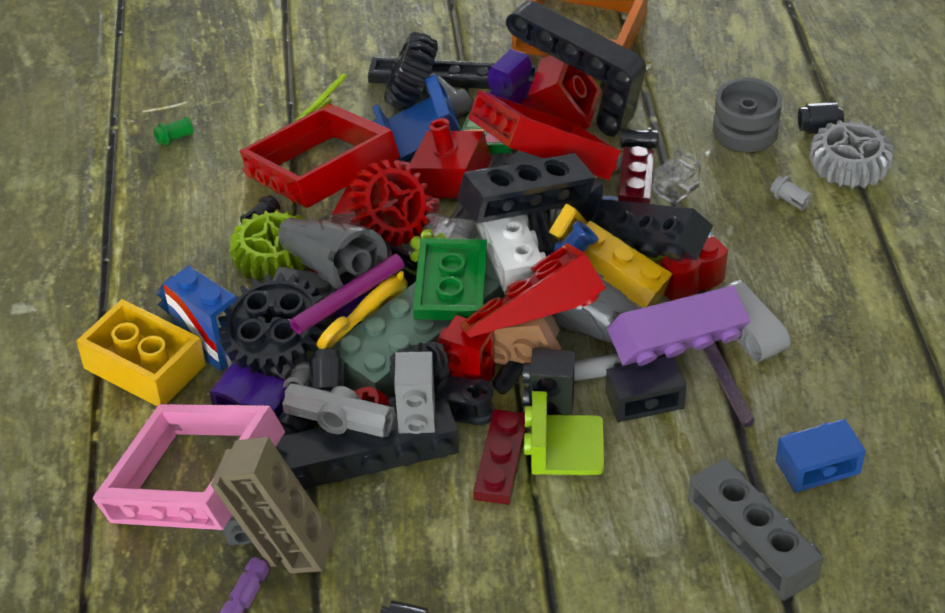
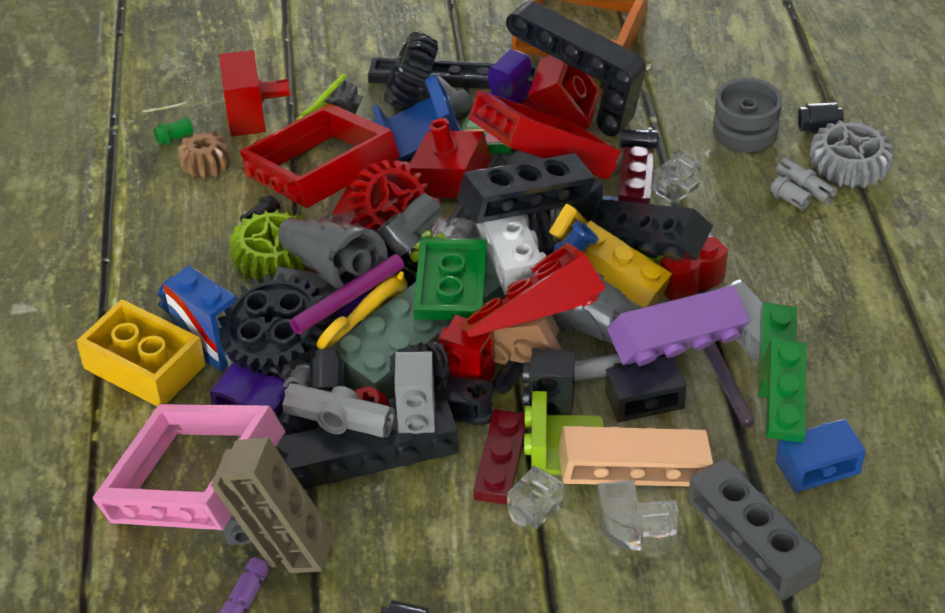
(204, 154): none -> medium nougat gear
(246, 92): none -> red brick
(346, 97): none -> dark grey gear
(404, 228): none -> dark grey piece
(535, 498): none -> clear brick
(627, 520): none -> clear brick
(634, 454): none -> light nougat brick
(782, 373): none -> green bracket
(806, 180): none -> light grey pin

